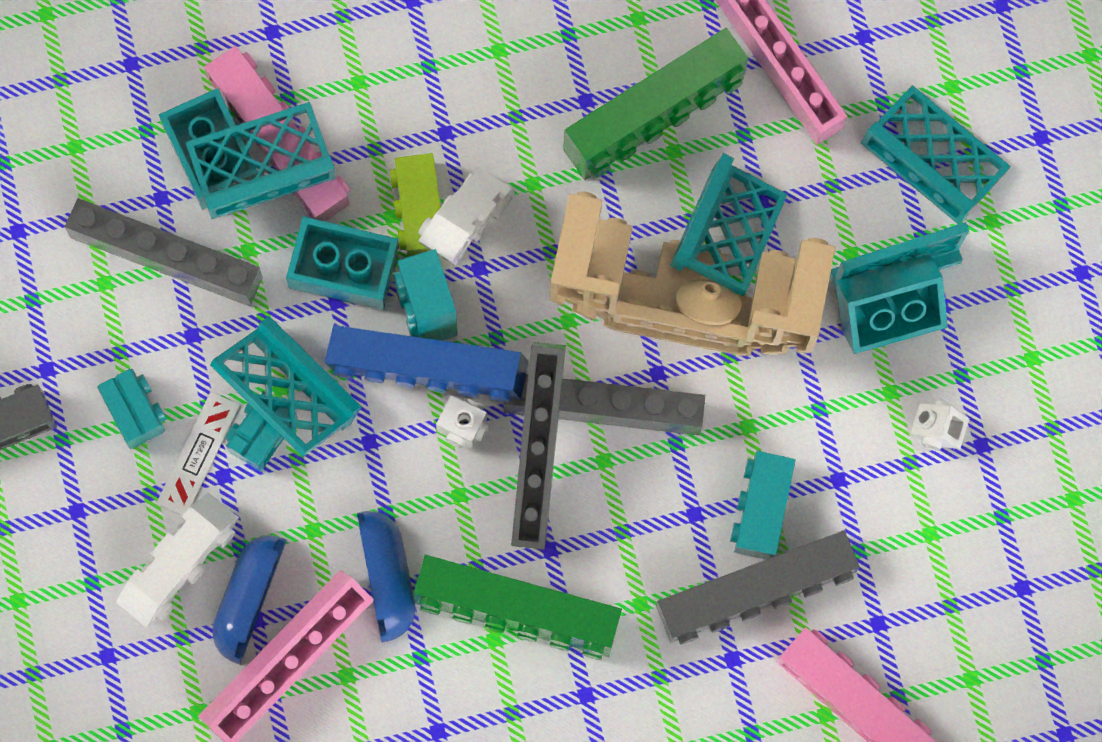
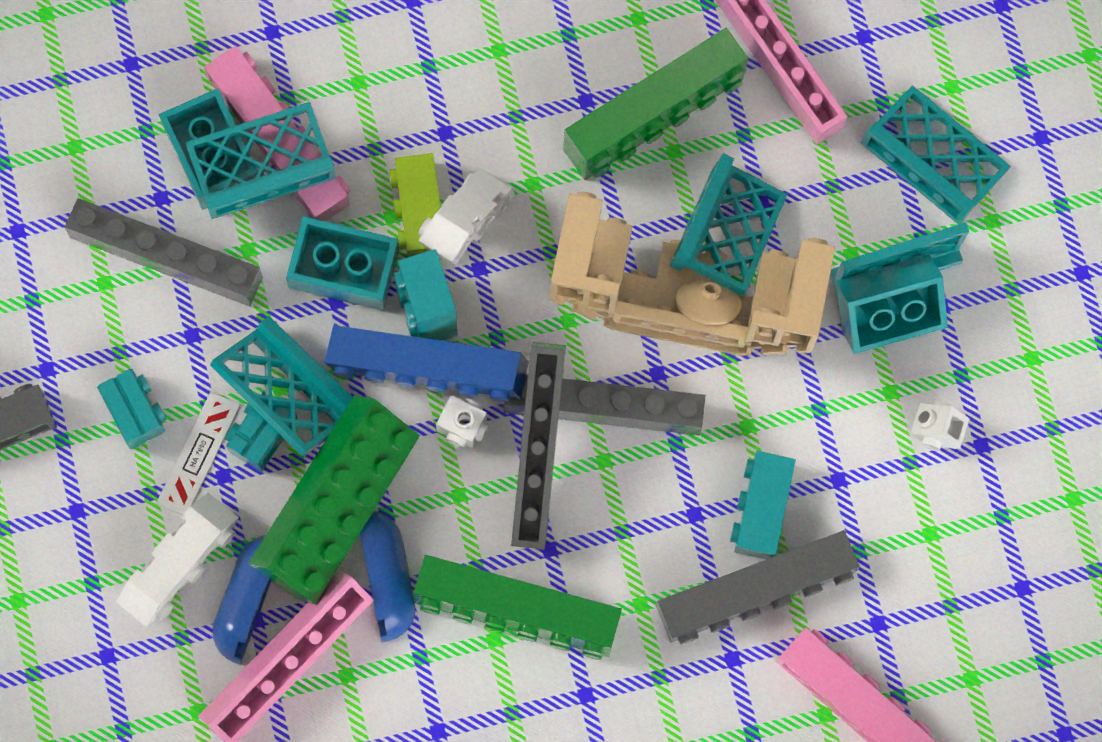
(334, 499): none -> green brick

